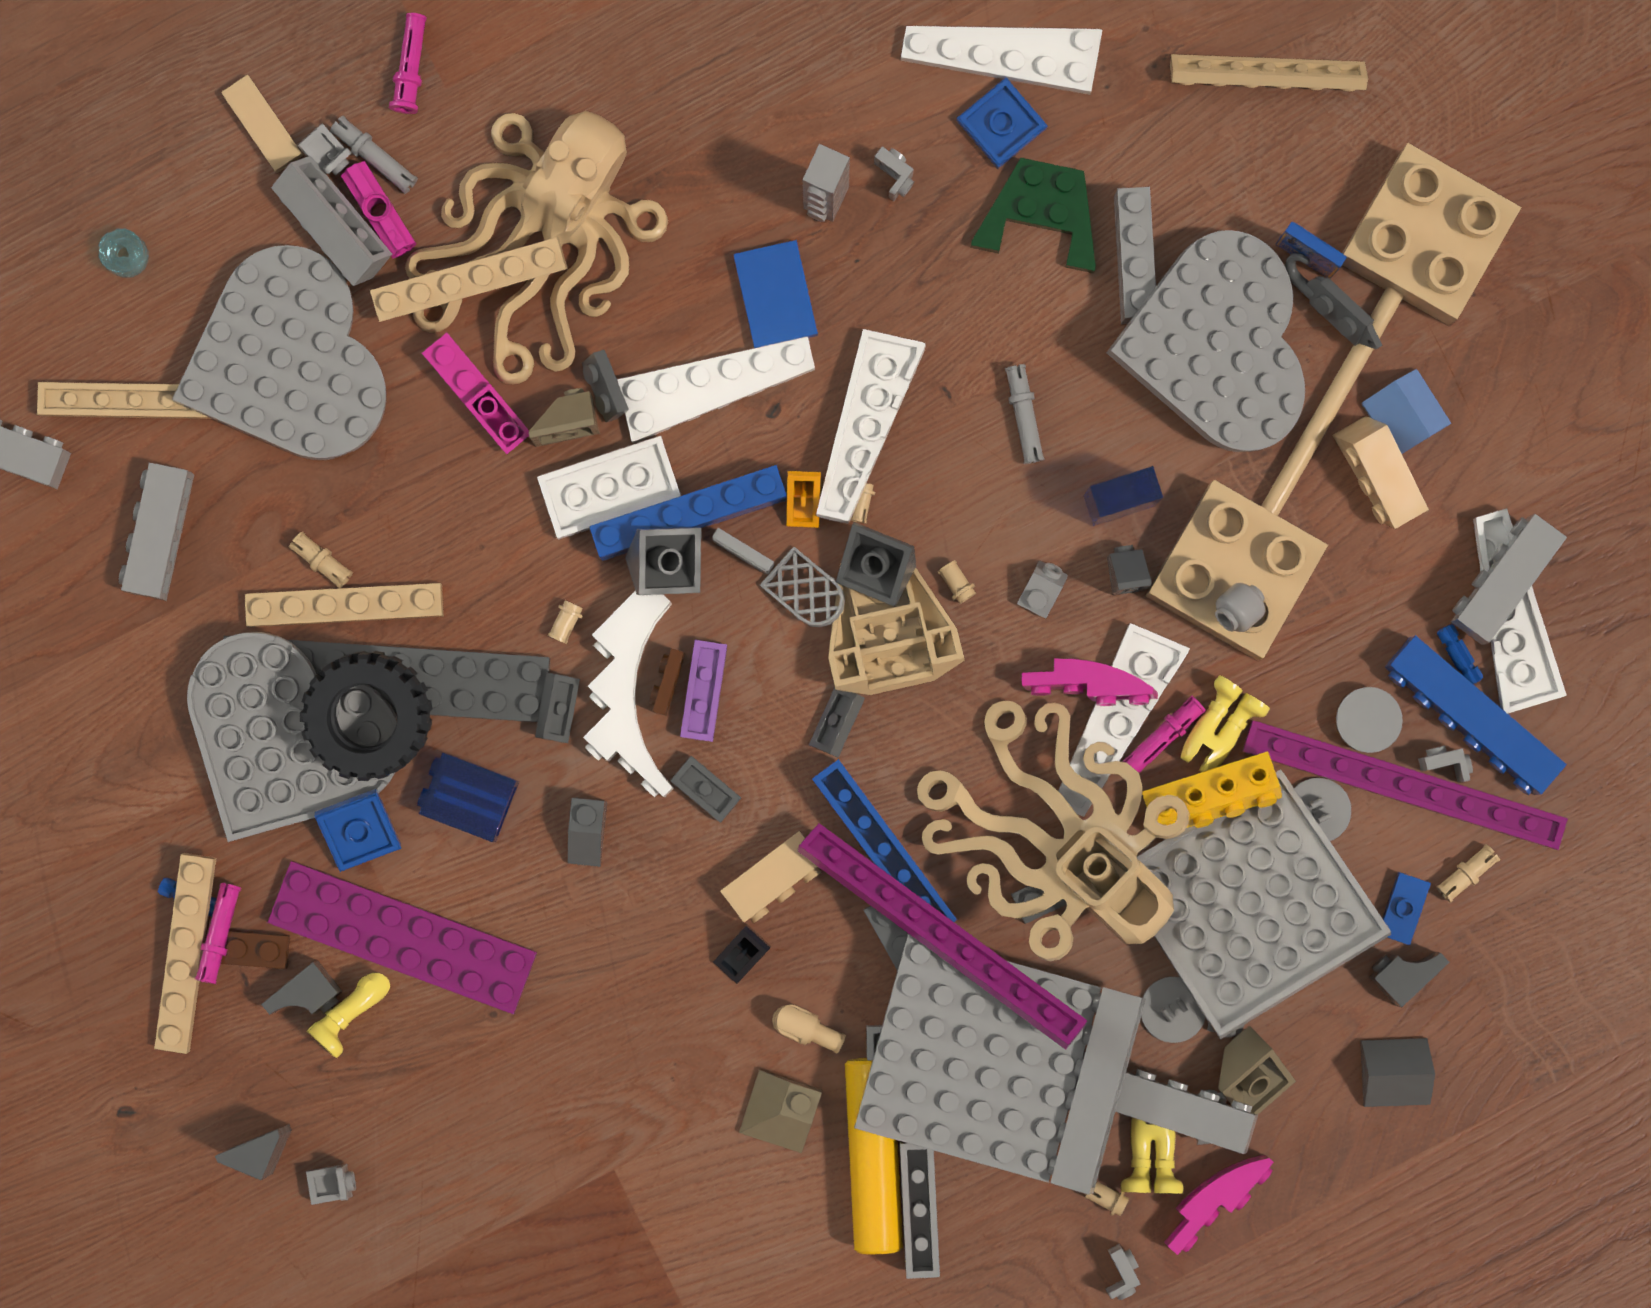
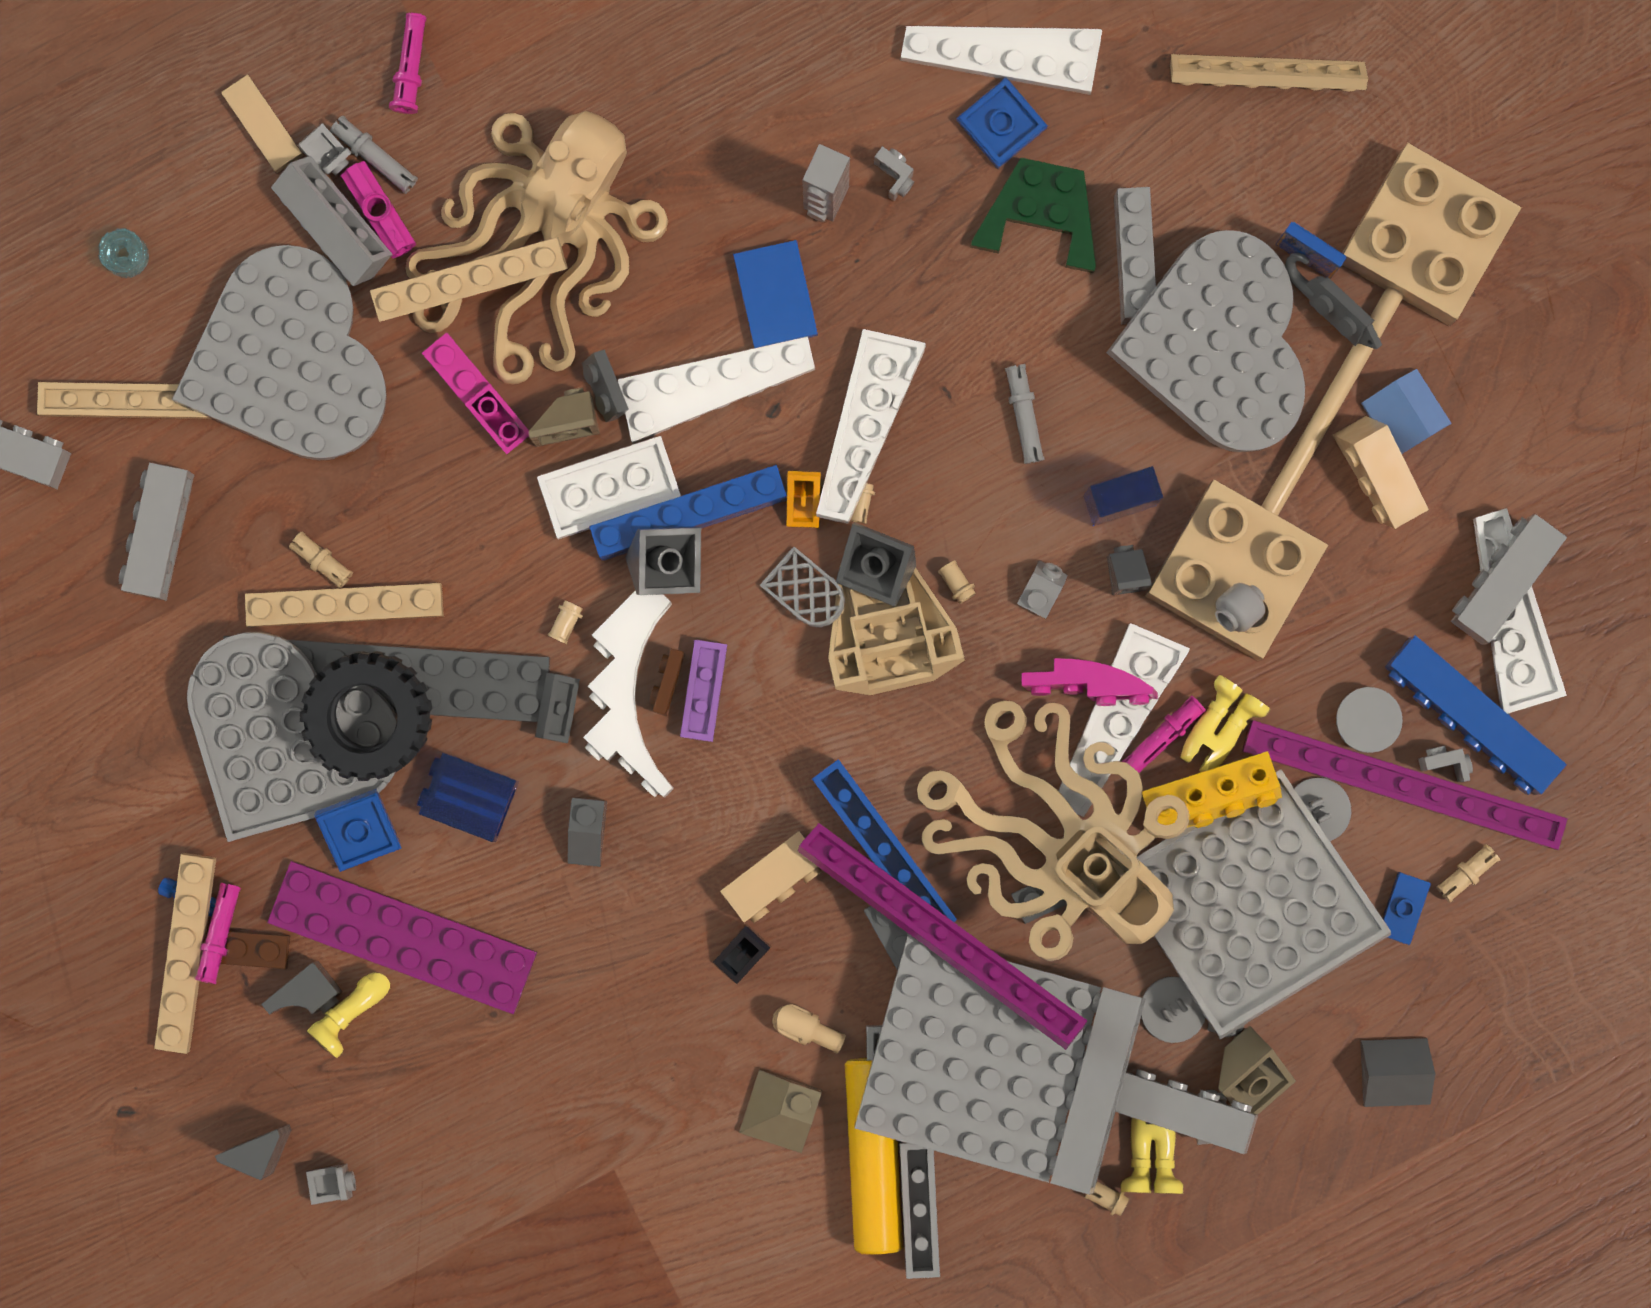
(705, 789): dark grey plate -> none
(742, 551): light grey tile -> none
(836, 722): dark grey plate -> none
(1125, 1265): light grey bracket -> none
(1225, 1188): dark pink slope -> none
(1404, 979): dark grey arch -> none
(1459, 653): blue axle -> none

